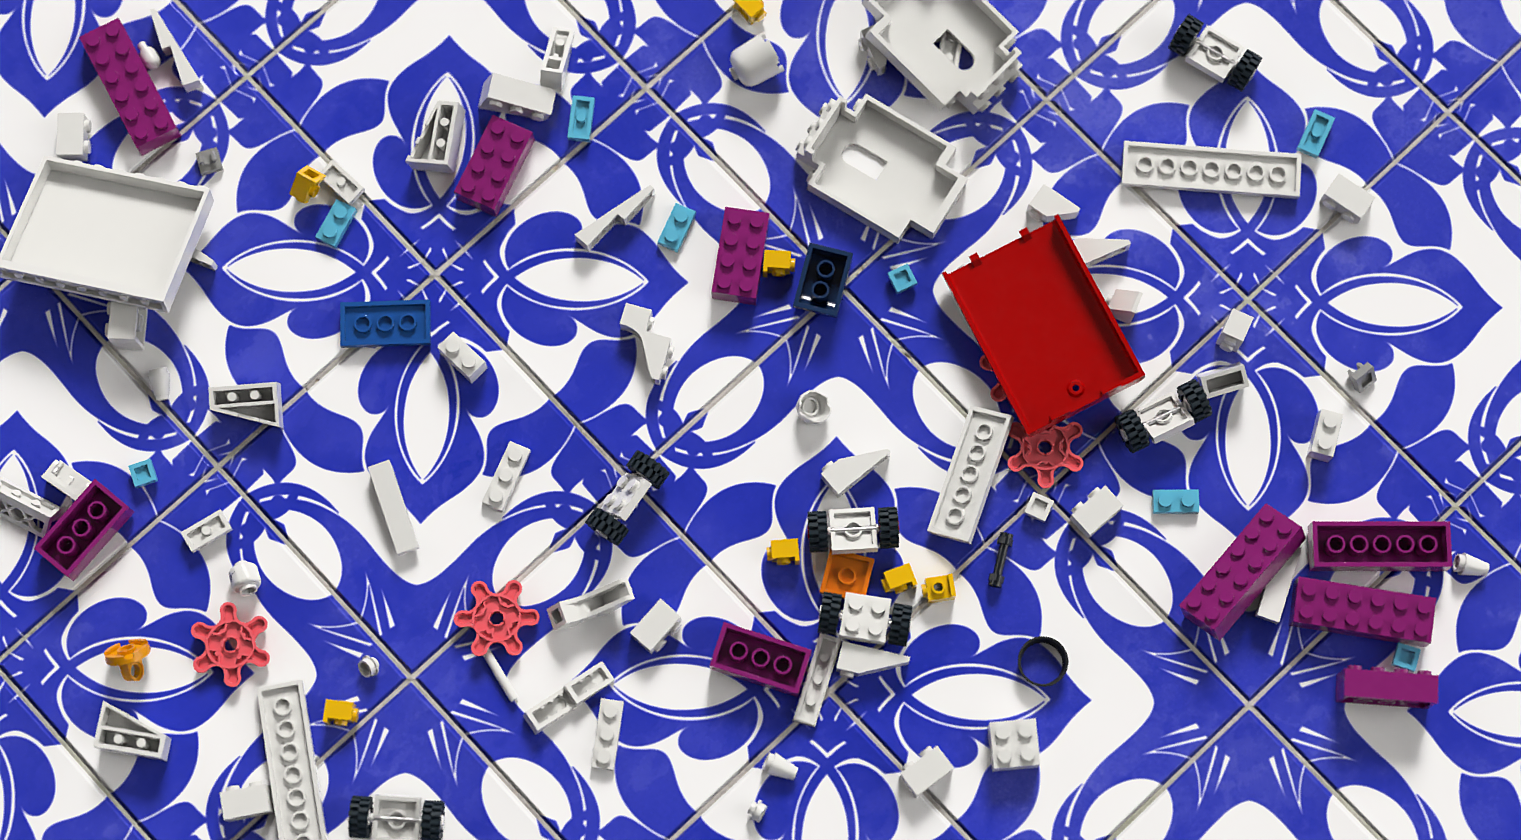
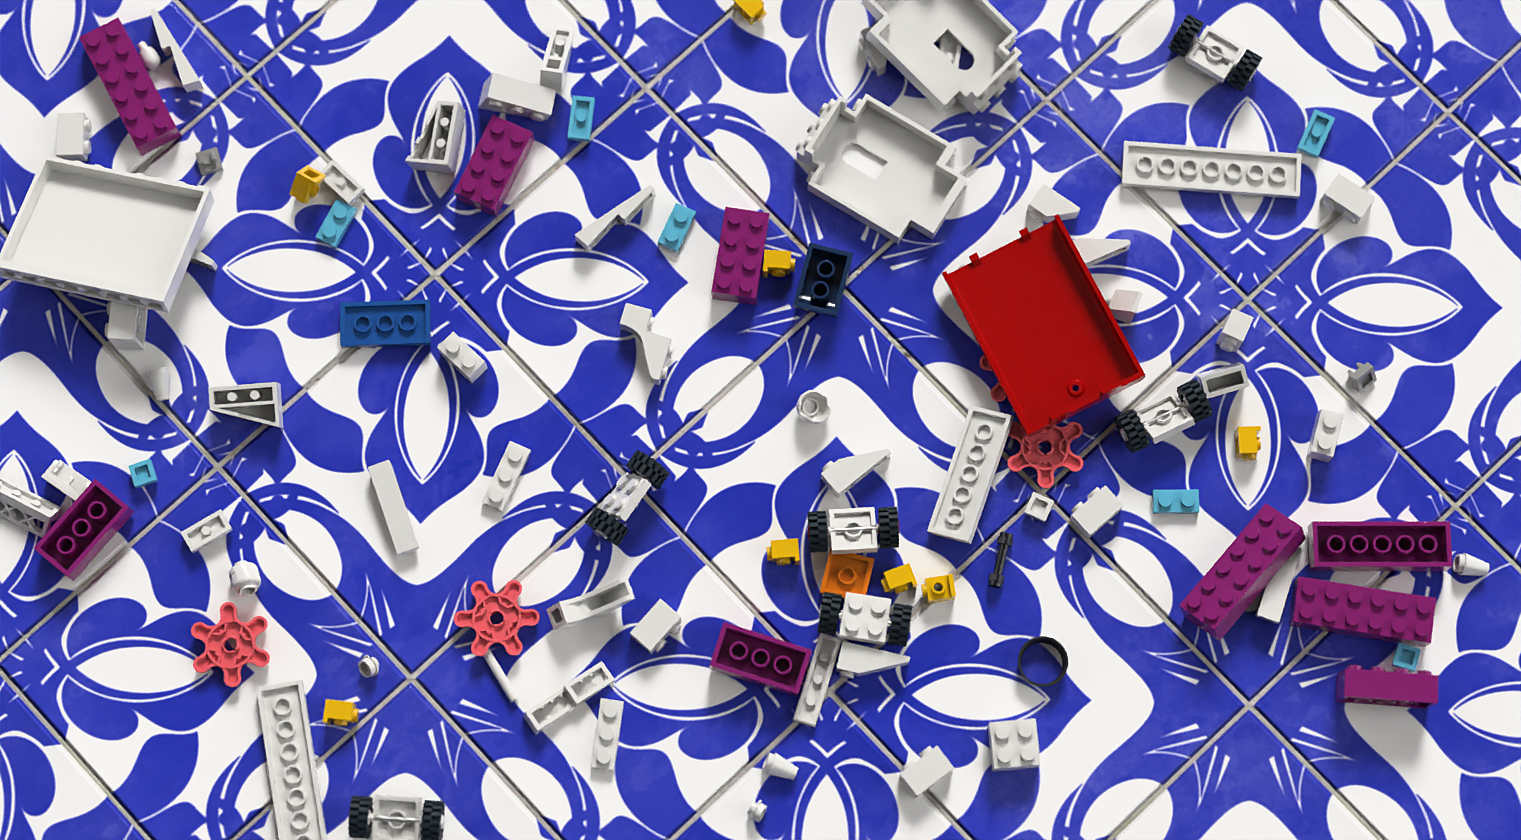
(128, 656): light orange tile -> none
(129, 736): white wedge -> none
(246, 802): white brick -> none
(754, 61): white cylinder -> none
(902, 278): medium azure plate -> none
(1247, 442): none -> yellow brick

